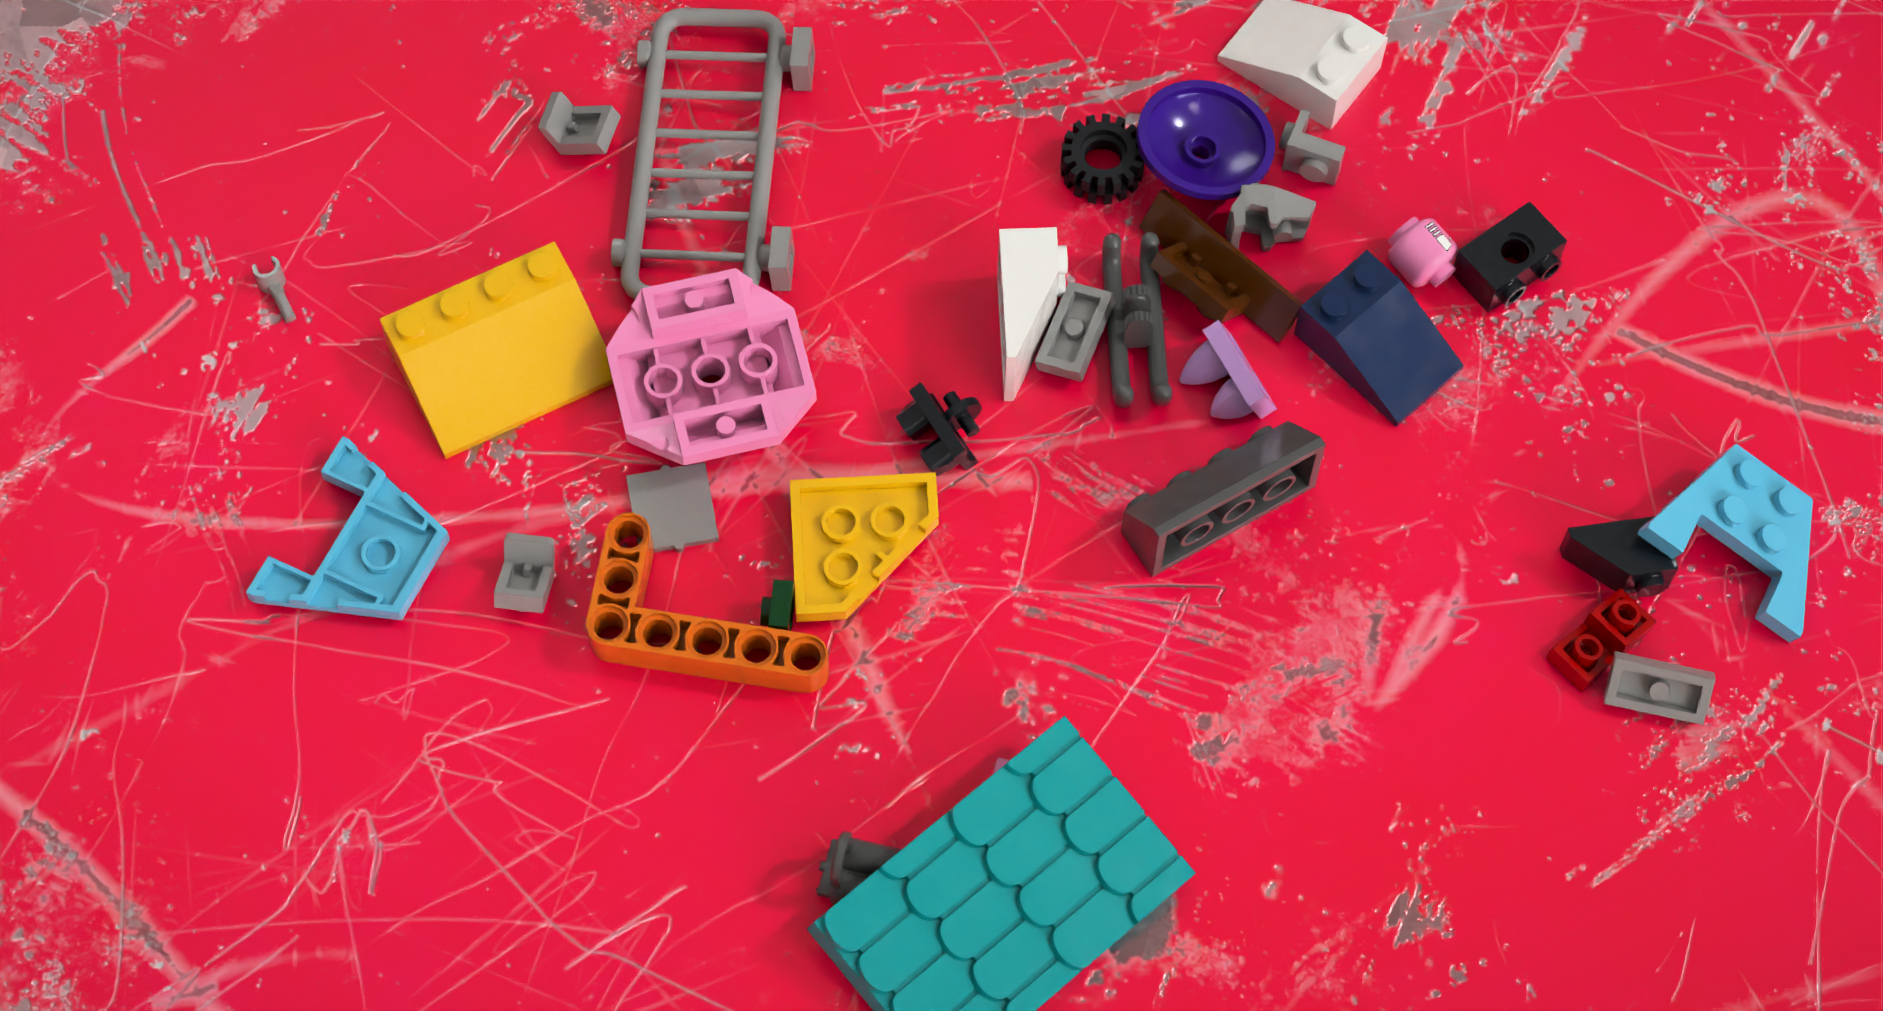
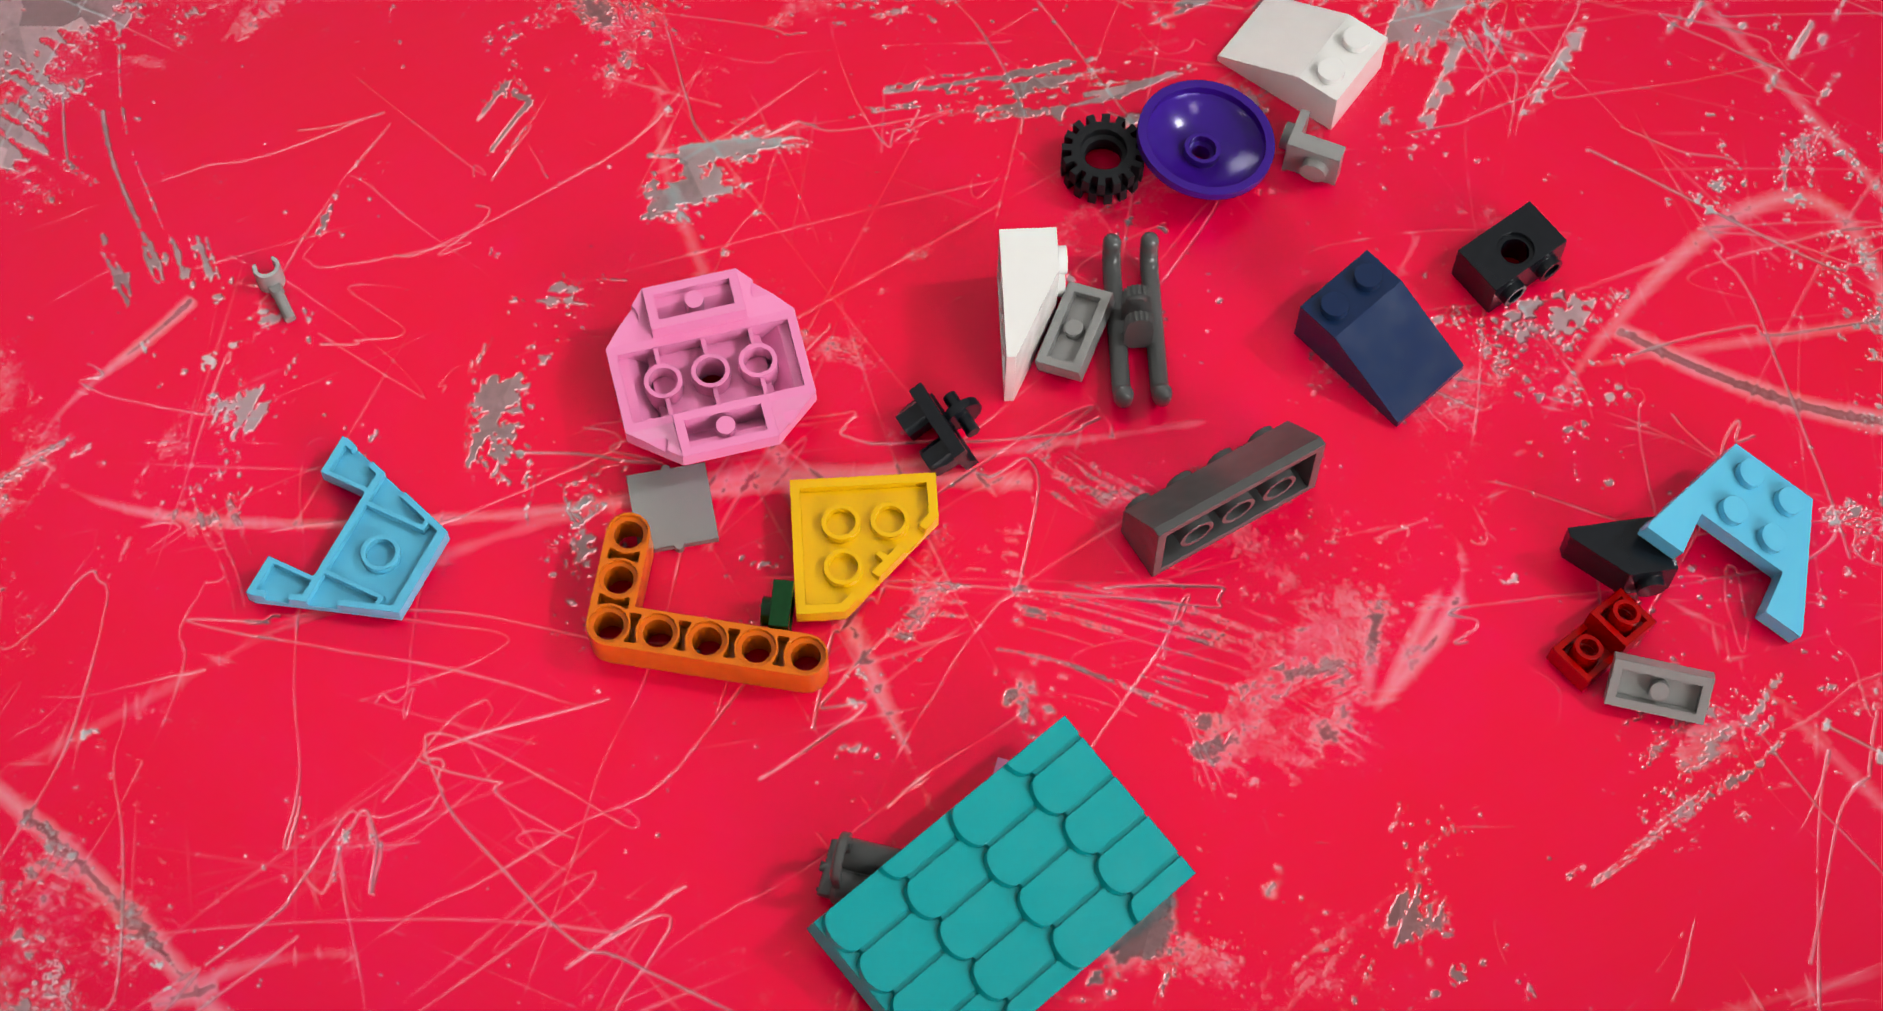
(498, 349): yellow slope -> none
(525, 573): light grey bracket -> none
(578, 128): light grey bracket -> none
(796, 58): light grey bar -> none
(1214, 271): reddish brown bracket -> none
(1217, 359): lavender tile -> none
(1269, 213): light grey hand -> none
(1422, 252): bright pink head -> none

